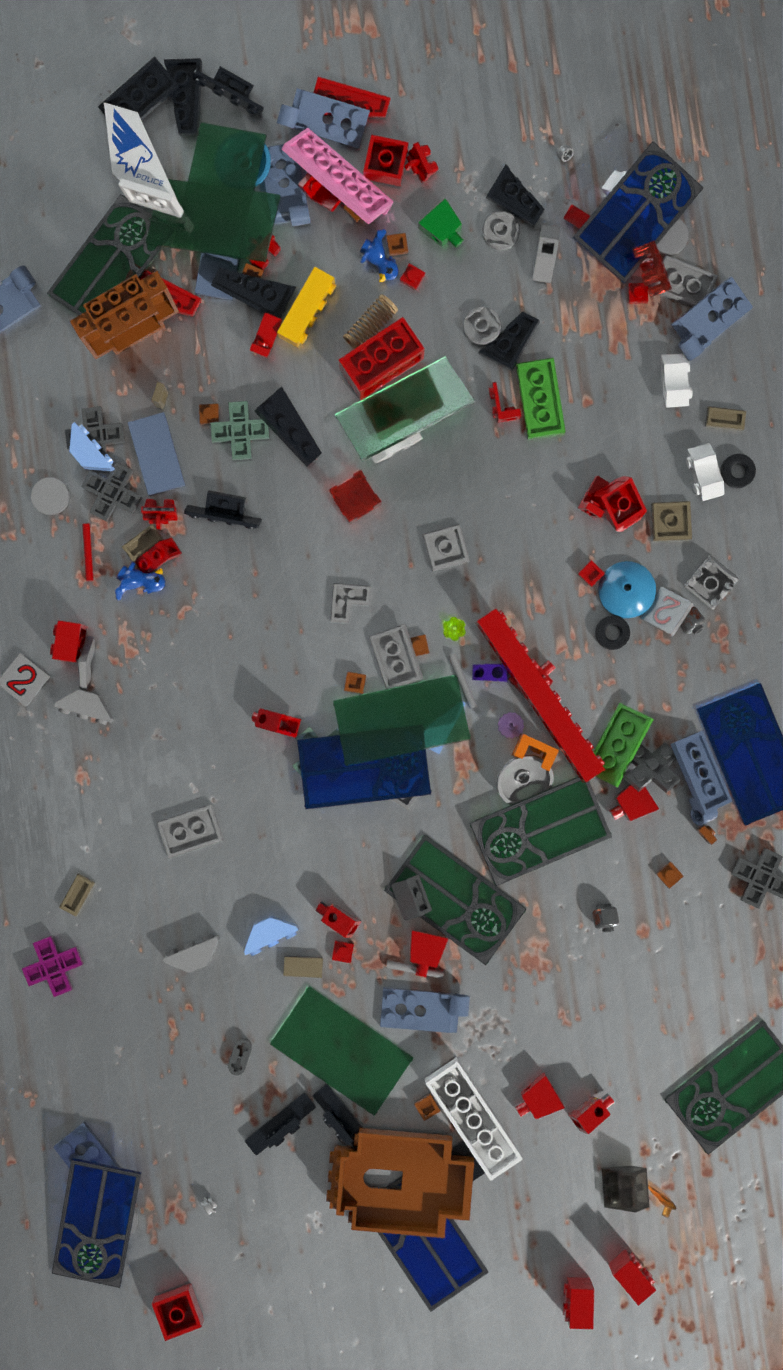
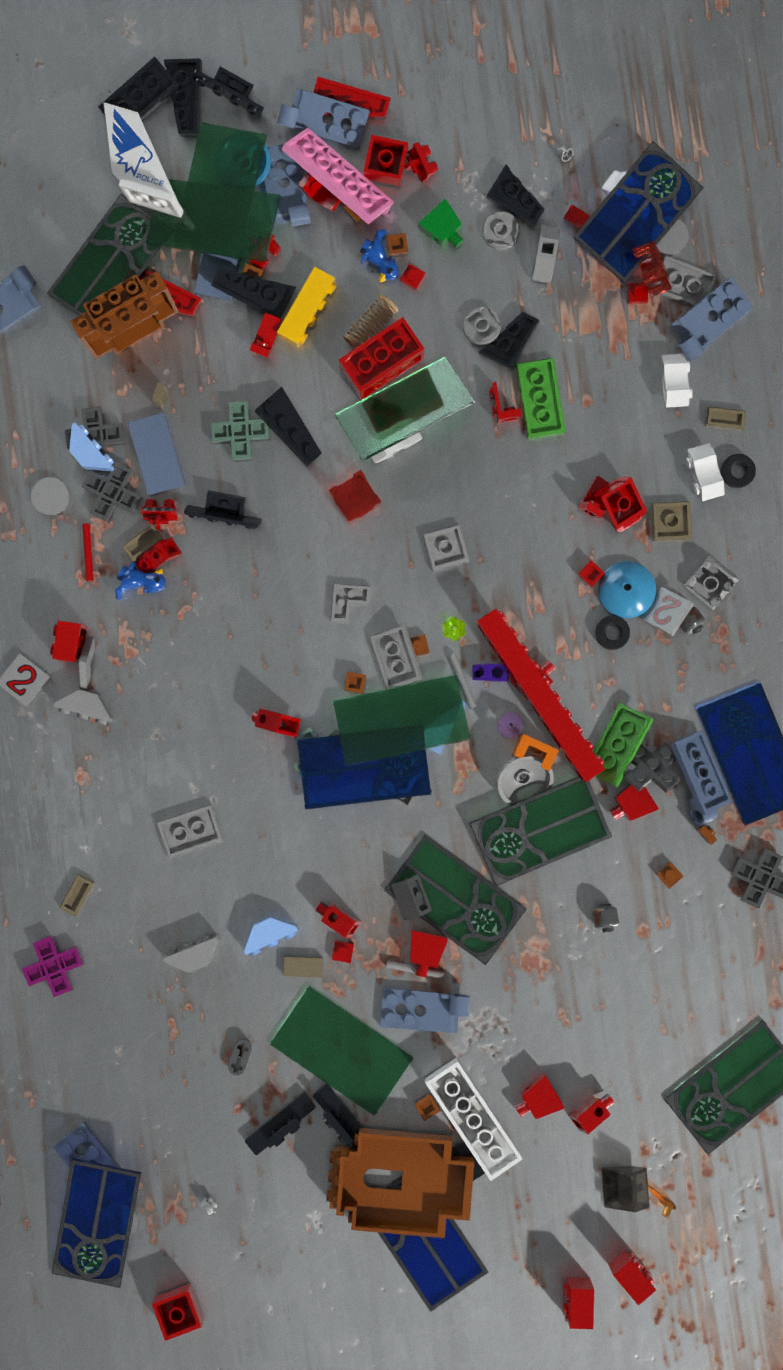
(208, 413): dark orange plate -> none

